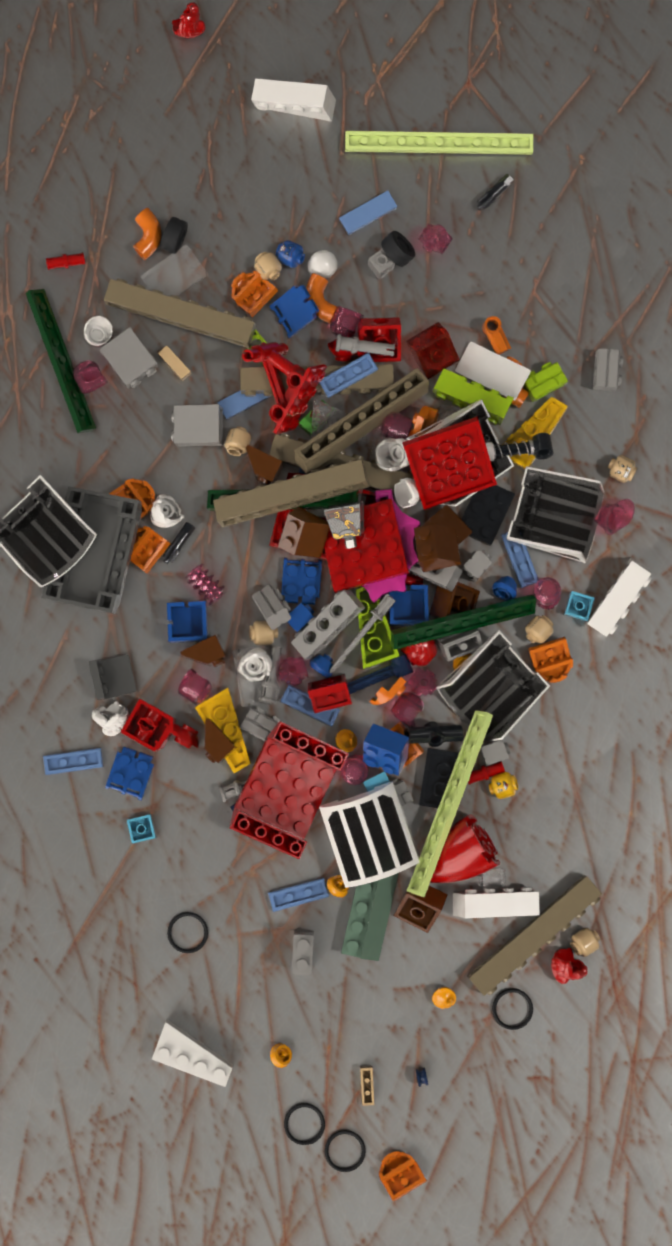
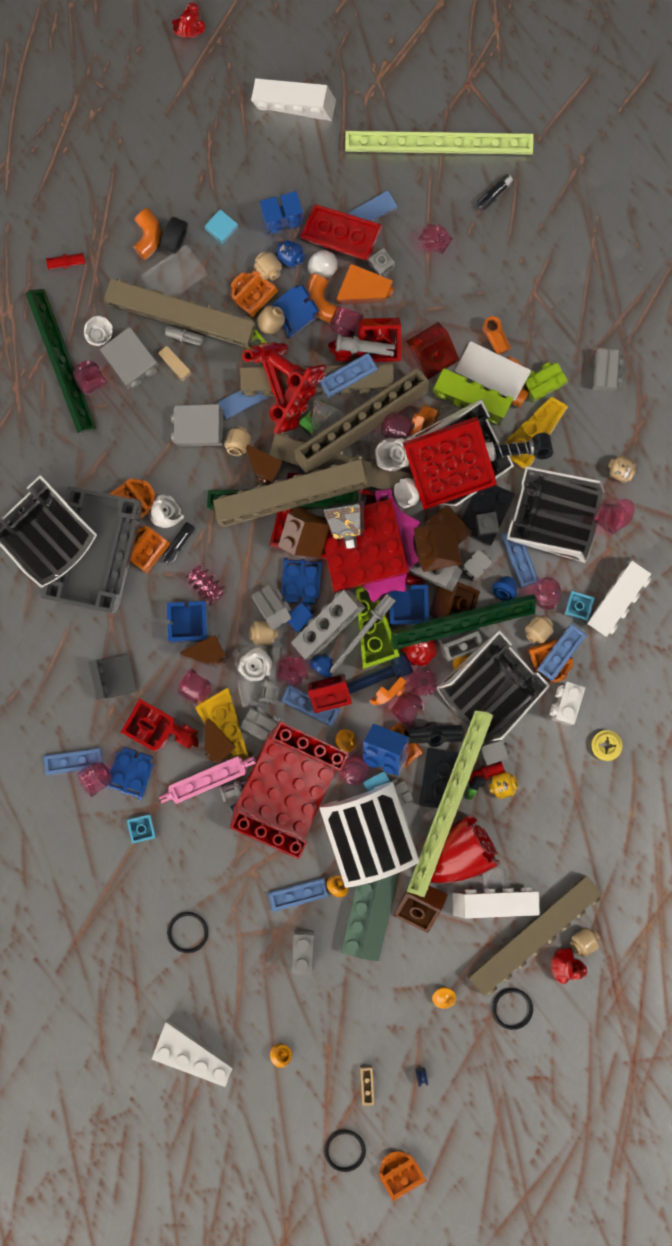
(95, 778): none -> clear pink helmet
(111, 718): white hair -> none
(183, 335): none -> light grey axle
(207, 779): none -> bright pink plate
(221, 227): none -> medium azure piece
(270, 319): none -> tan head
(282, 217): none -> blue piece
(287, 1129): black tyre -> none
(341, 232): none -> red tile
(364, 287): none -> orange slope
(398, 248): black tyre -> none
(474, 786): none -> black arm
(487, 524): none -> dark grey brick
(561, 652): none -> medium blue tile
(567, 704): none -> white brick
(599, 751): none -> light yellow gear

